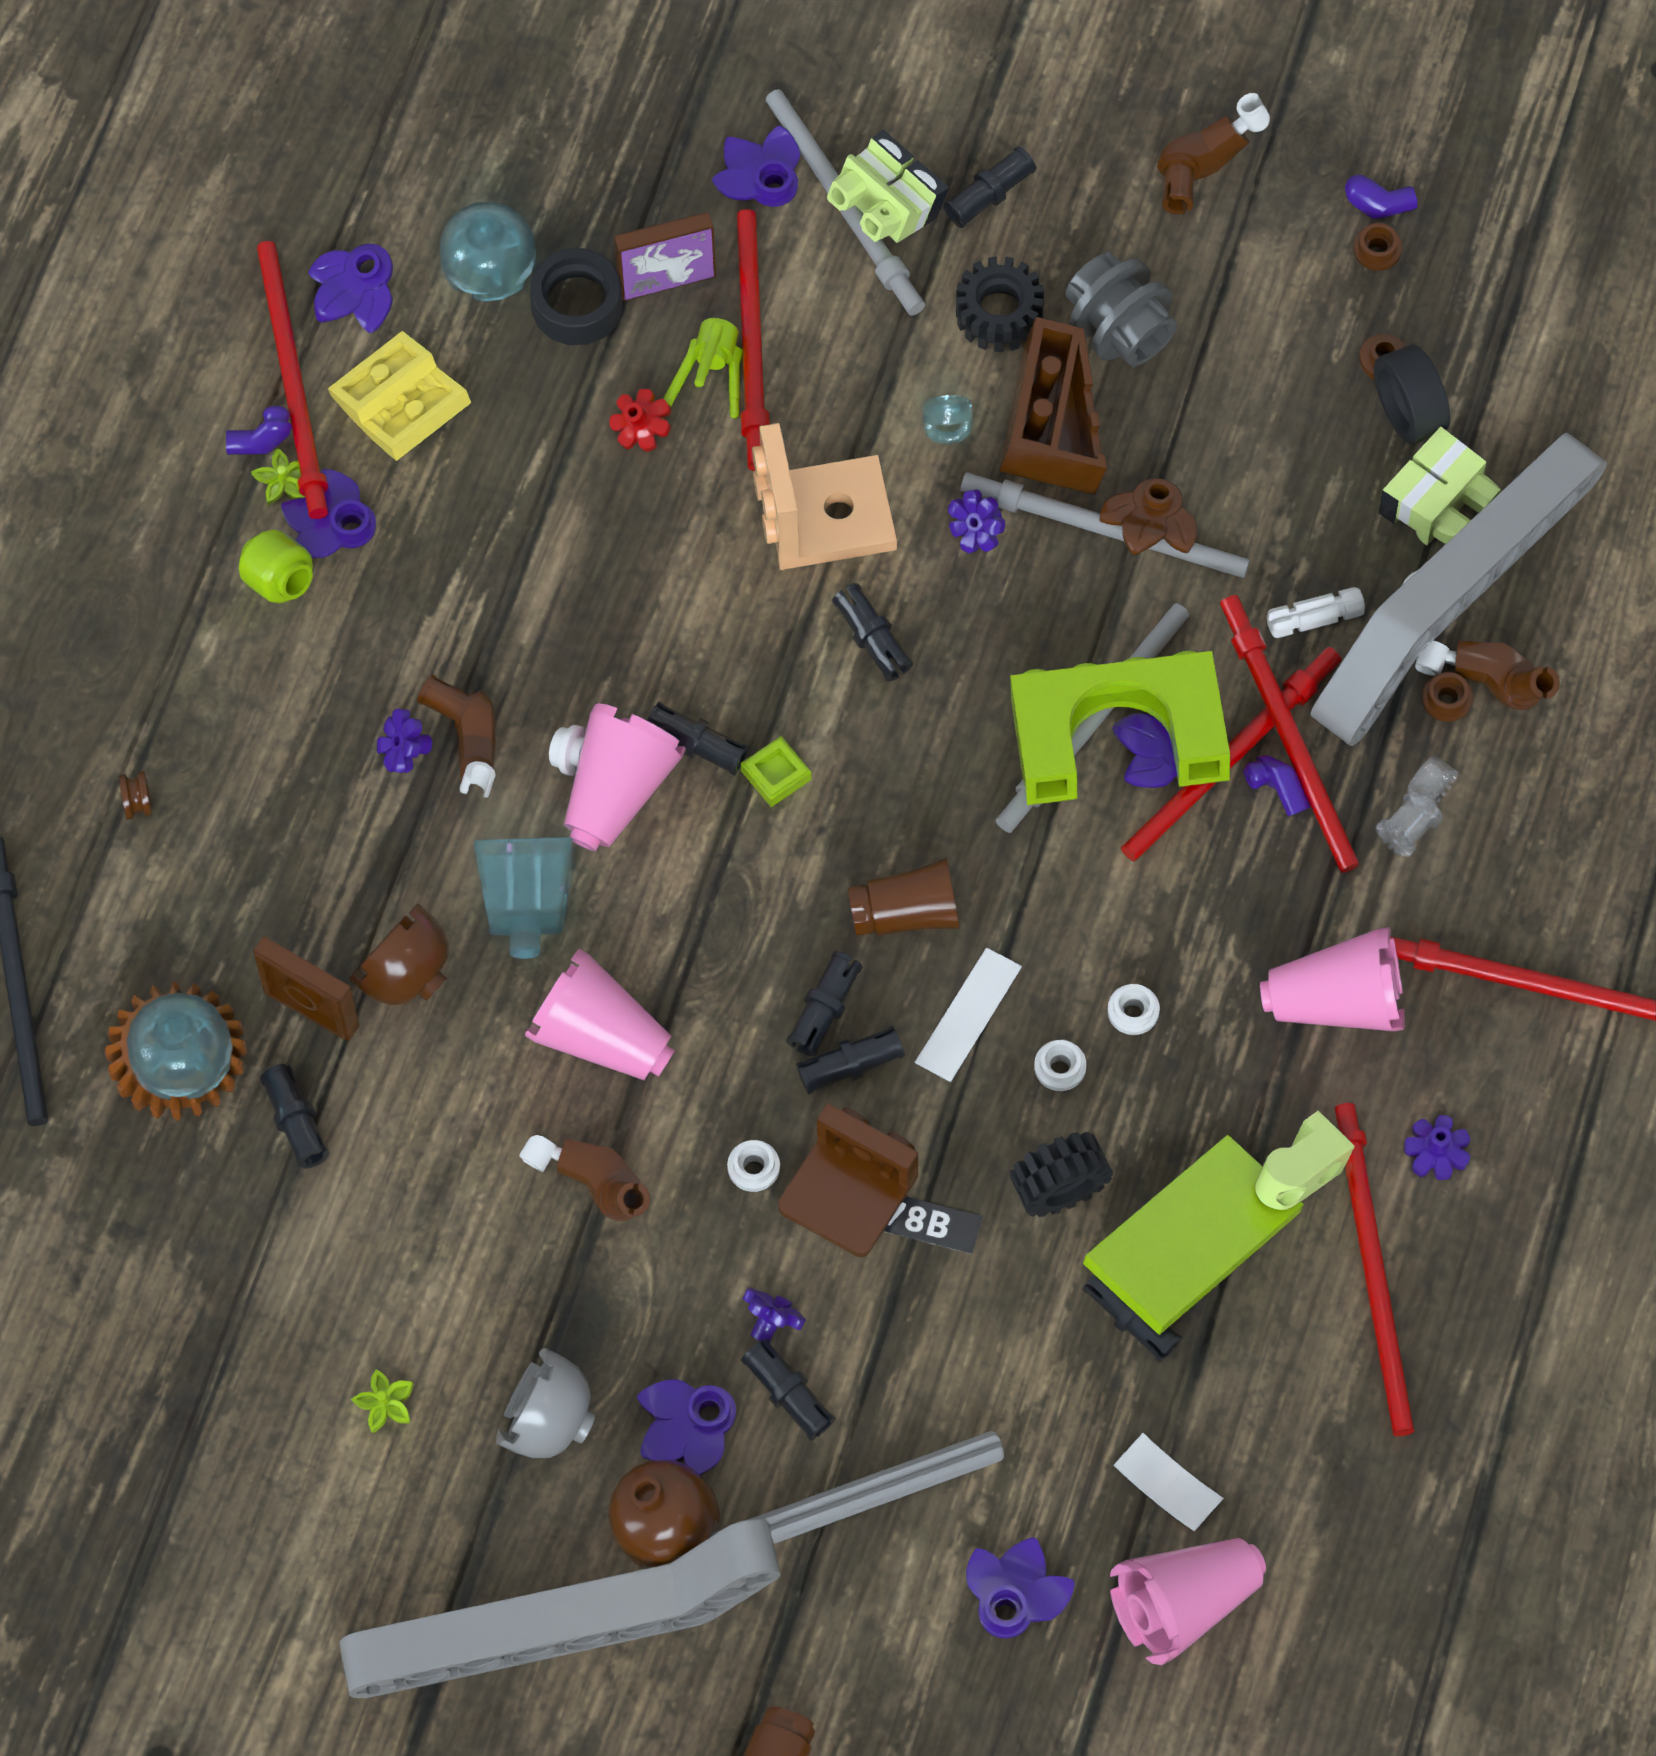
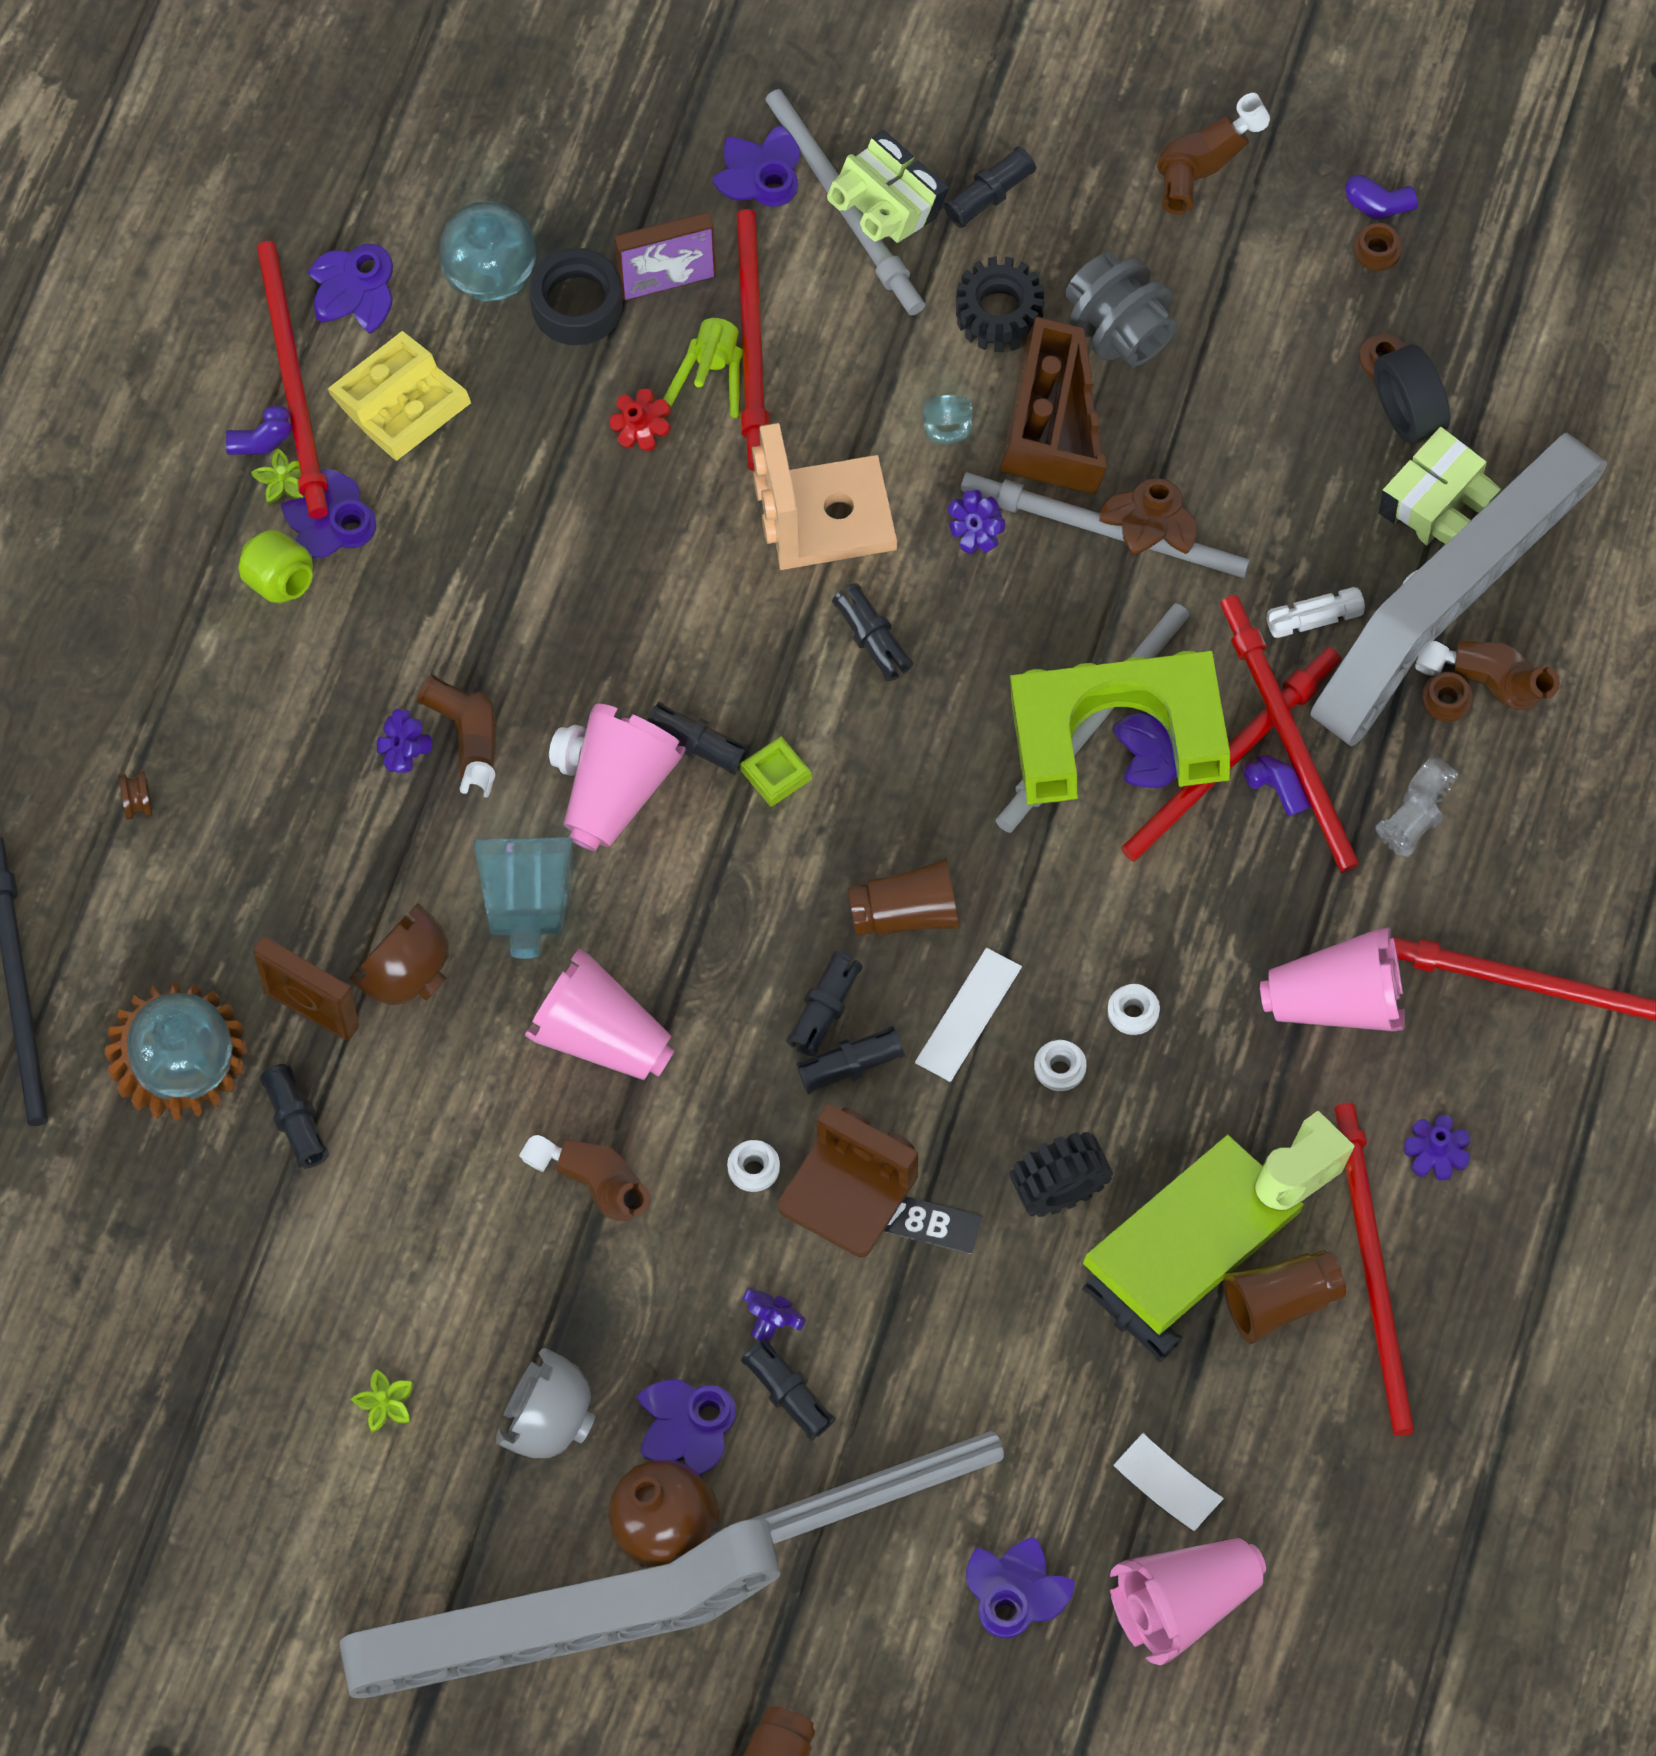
(1282, 1292): none -> reddish brown plant

